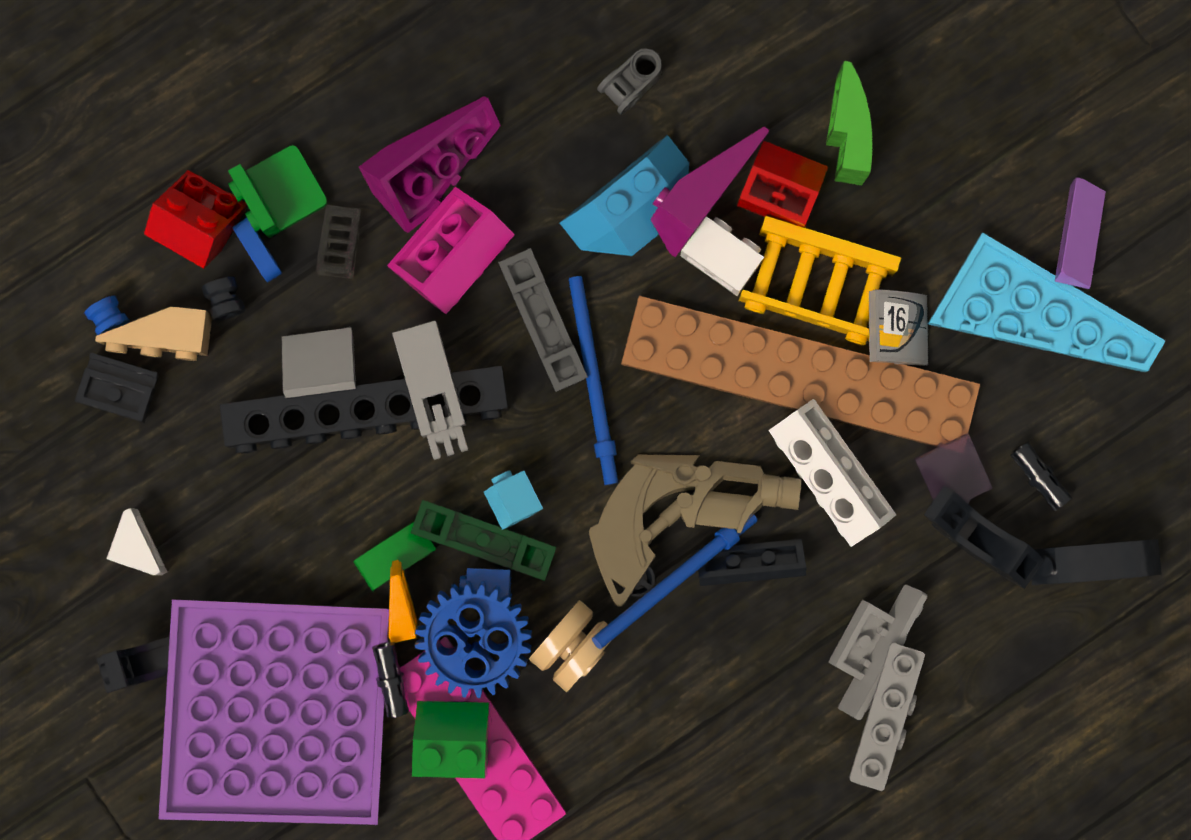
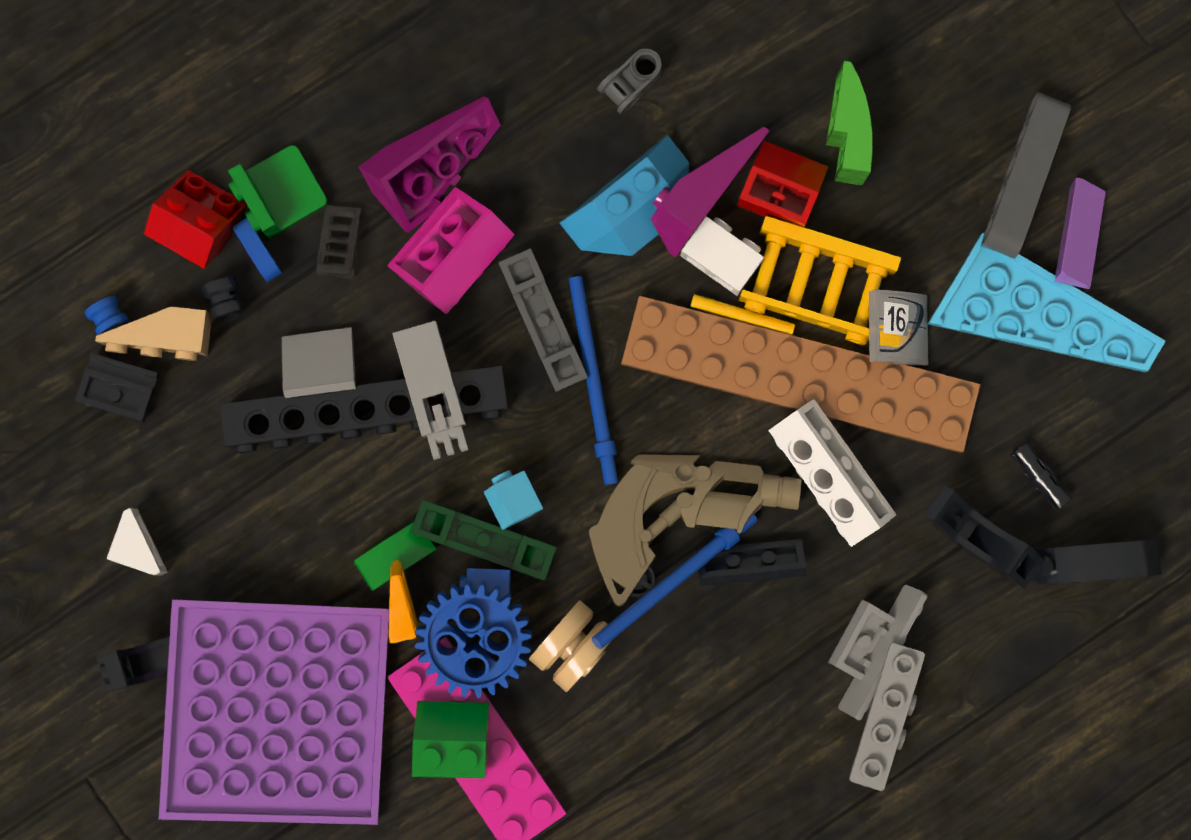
(390, 679): black pin -> none
(741, 315): none -> yellow bar
(955, 467): piece -> none
(1026, 175): none -> dark grey beam

